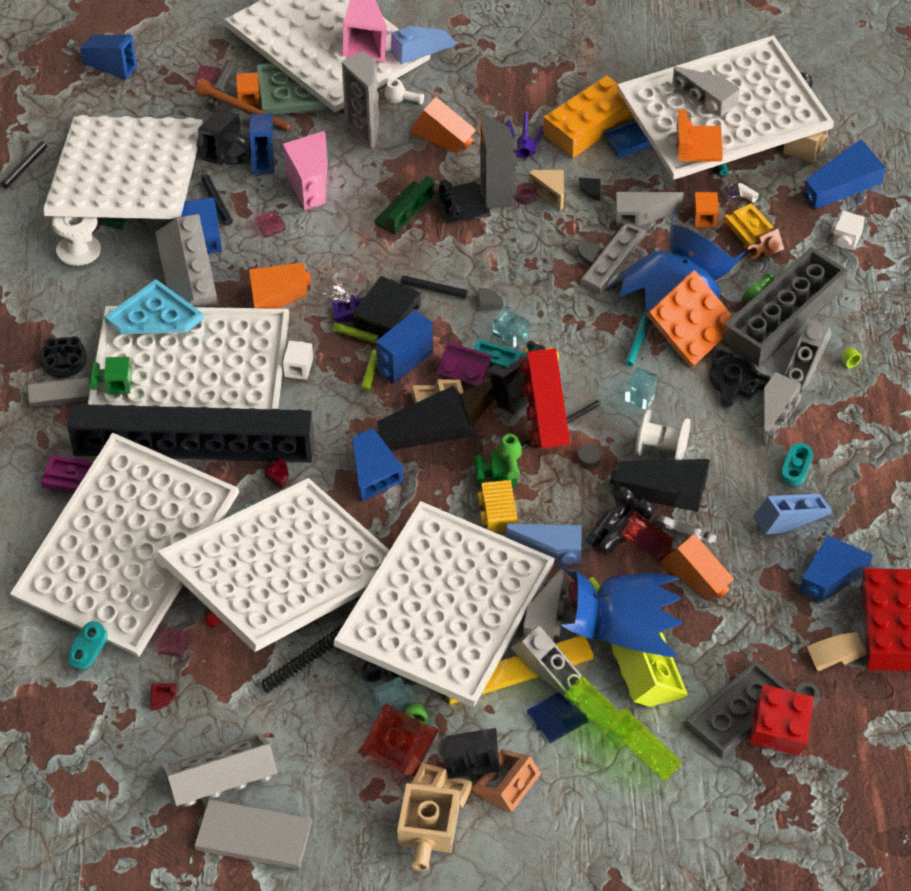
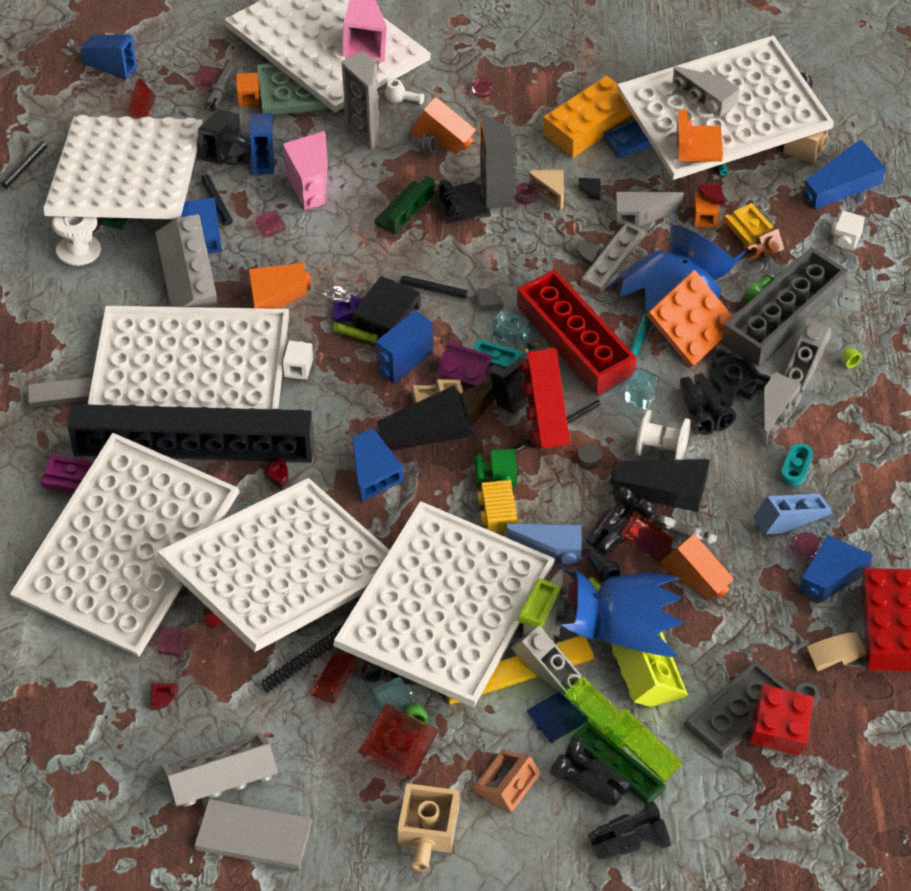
(63, 356): black tile -> none
(88, 645): teal plate -> none
(116, 375): green brick -> none
(141, 101): none -> clear red slope
(154, 311): medium azure plate -> none
(204, 88): dark orange piece -> none
(334, 677): none -> clear red slope
(370, 371): lime wheel -> none
(418, 42): medium blue slope -> none
(428, 143): none -> dark grey plate
(437, 777): tan slope -> none
(472, 753): black hinge -> none
(482, 87): none -> clear pink tile
(510, 450): bright green bar -> none
(525, 145): dark purple plant -> none
(539, 603): none -> lime tile
(576, 332): none -> red brick
(597, 780): none -> black piece
(598, 745): none -> dark green tile
(603, 565): none -> black cone
(622, 838): none -> black piece
(705, 397): none -> black piece
(712, 192): none -> dark red tile
(740, 191): arm -> none
(806, 544): none -> clear pink tile

